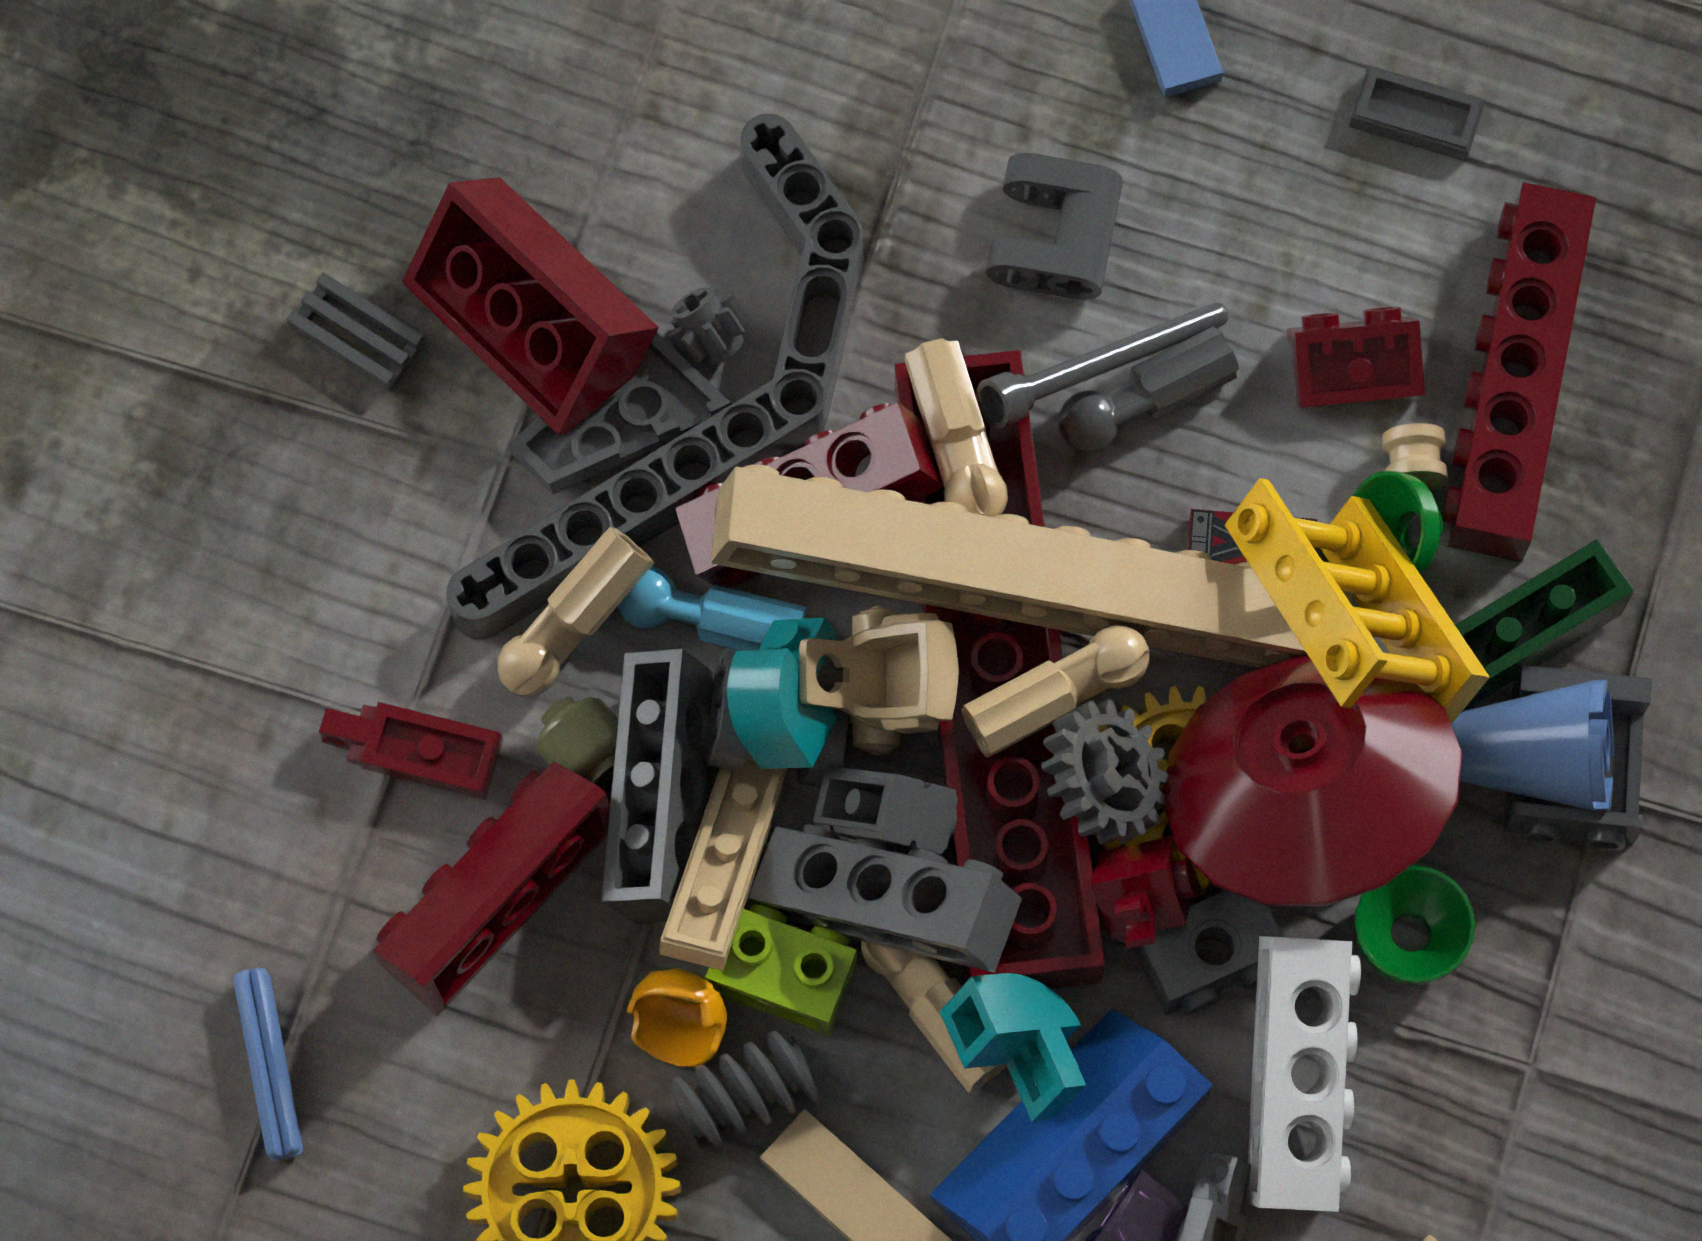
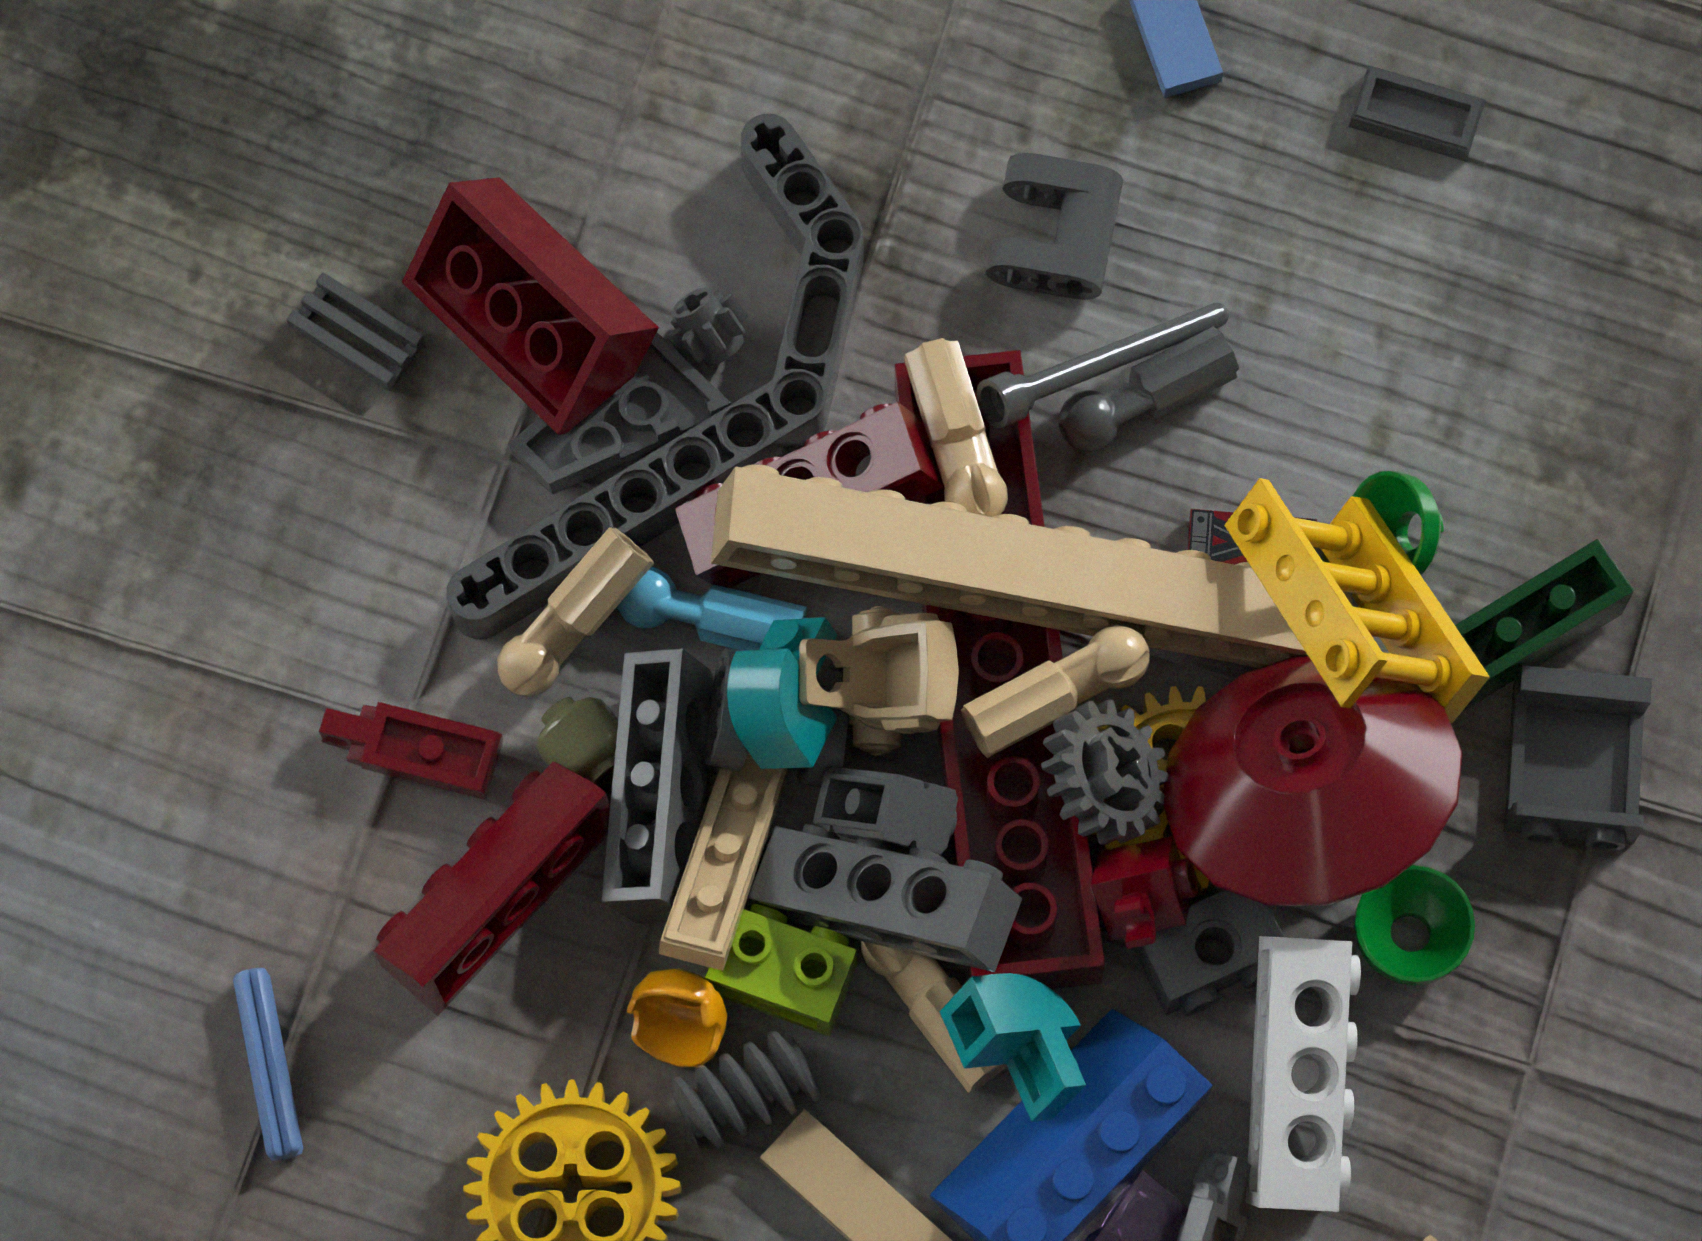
(1357, 358): dark red bracket -> none
(1416, 452): tan wheel -> none
(1543, 745): medium blue cone -> none
(1560, 227): dark red brick -> none

